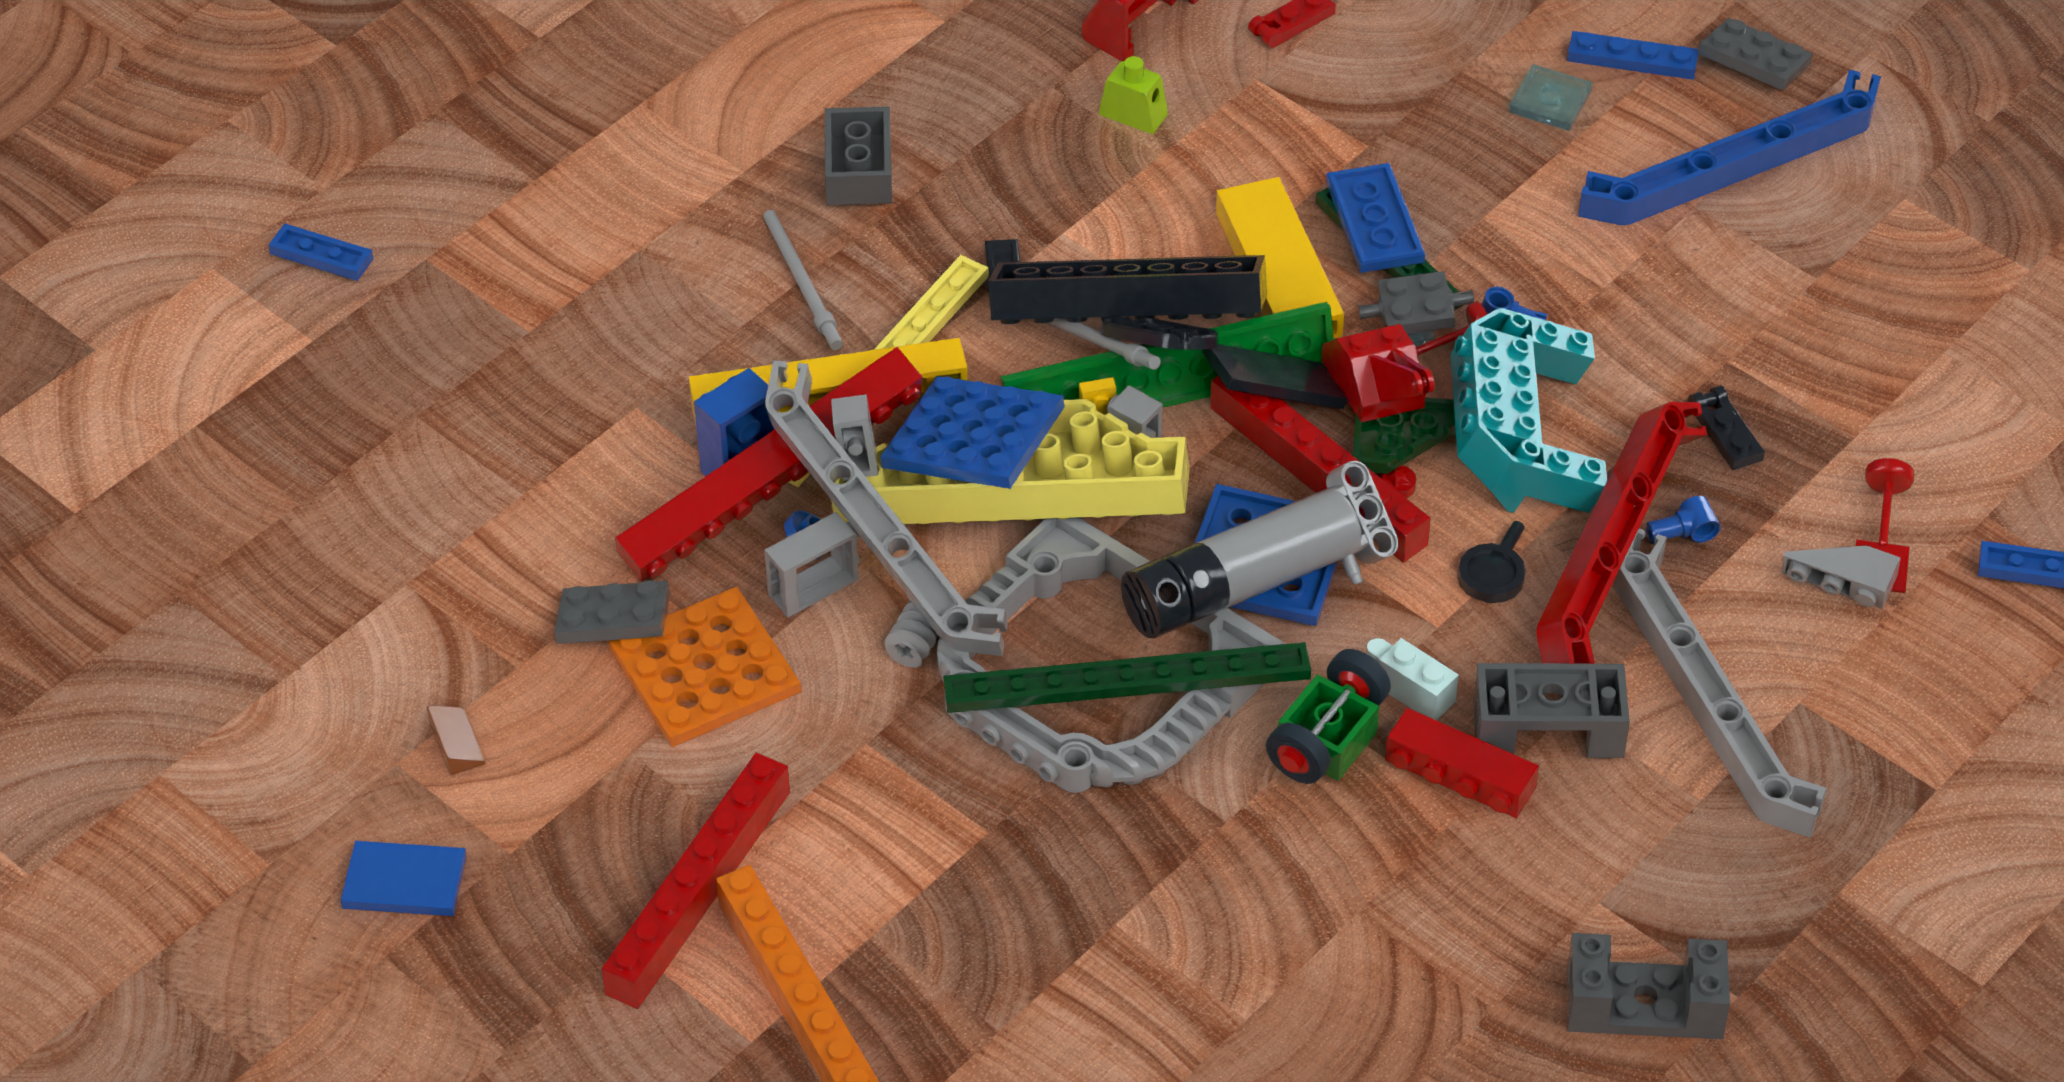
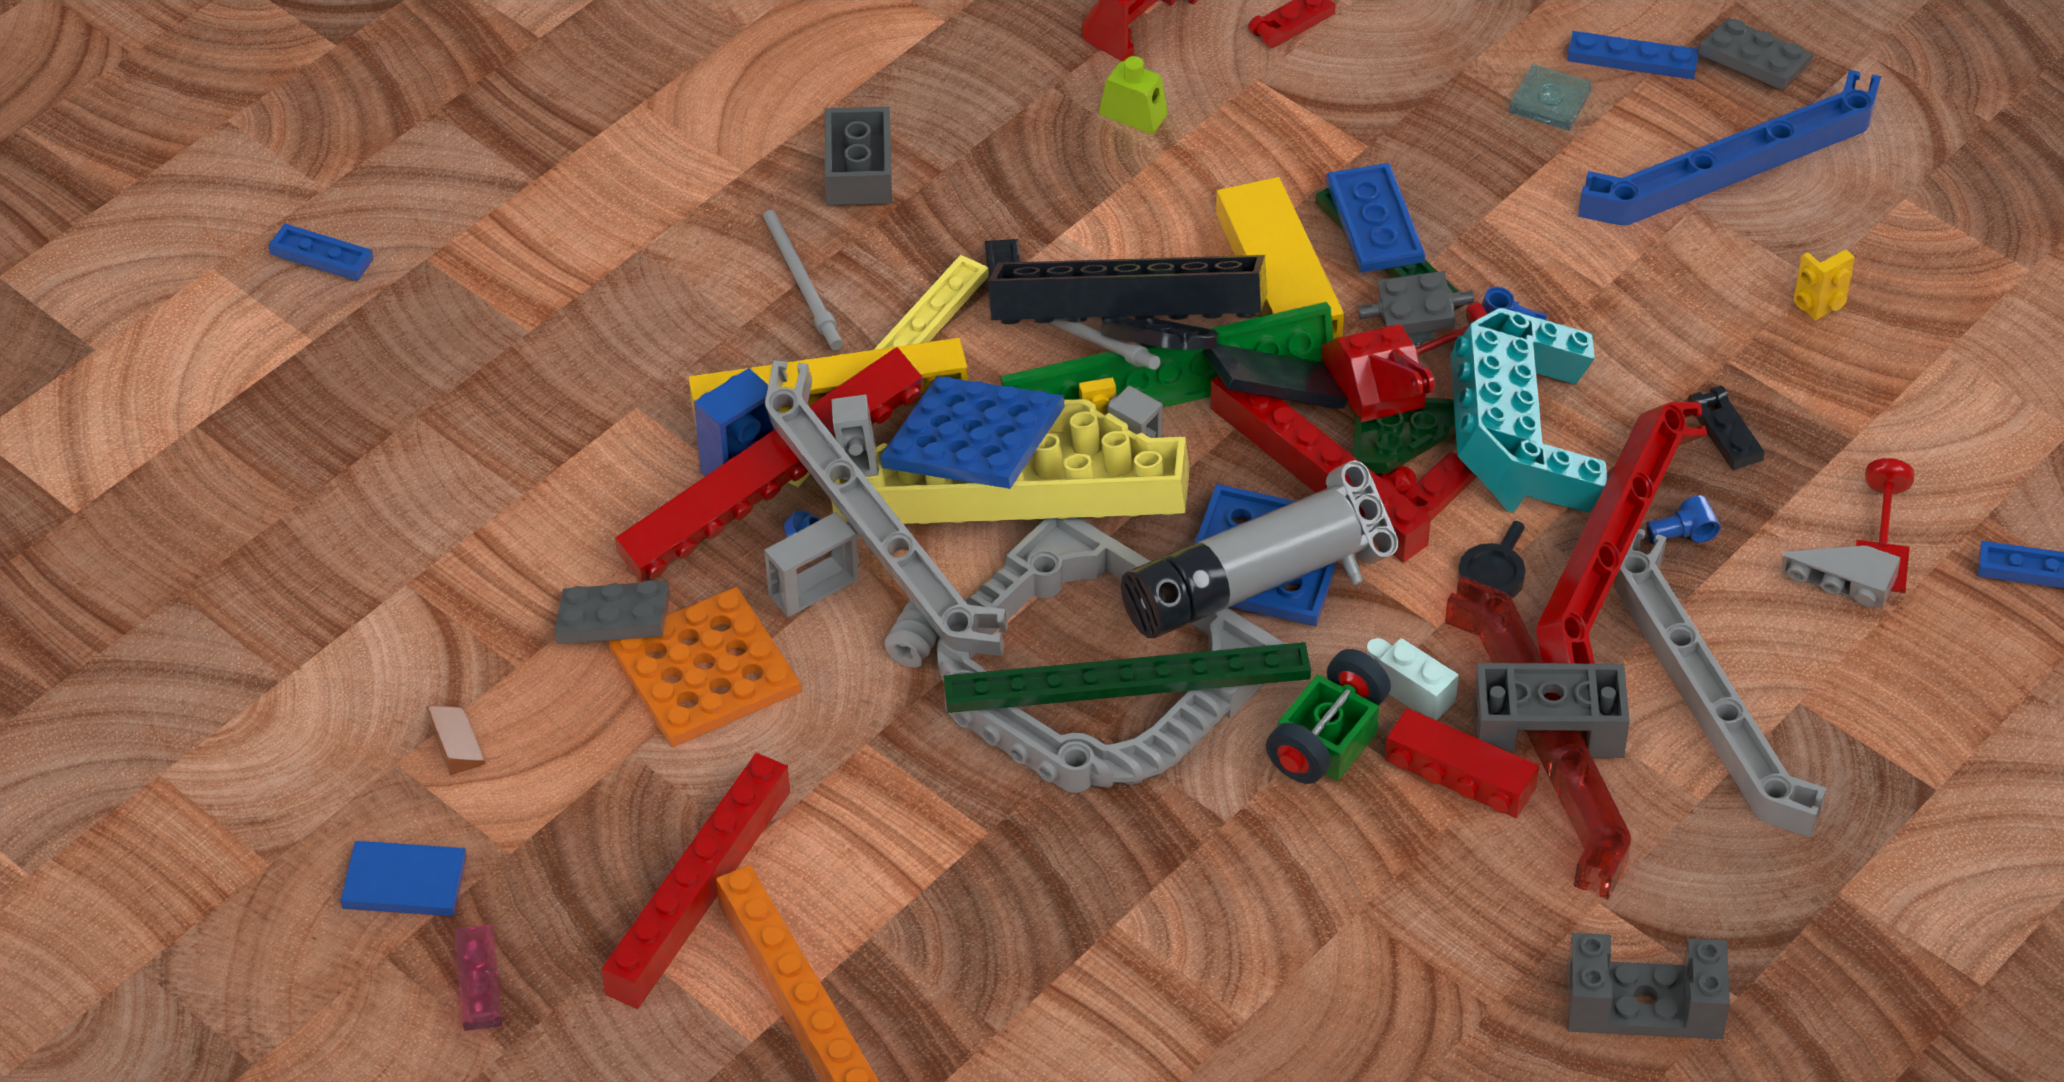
(478, 977): none -> clear pink plate
(1440, 485): none -> red plate
(1562, 752): none -> clear red piece
(1823, 285): none -> yellow bracket

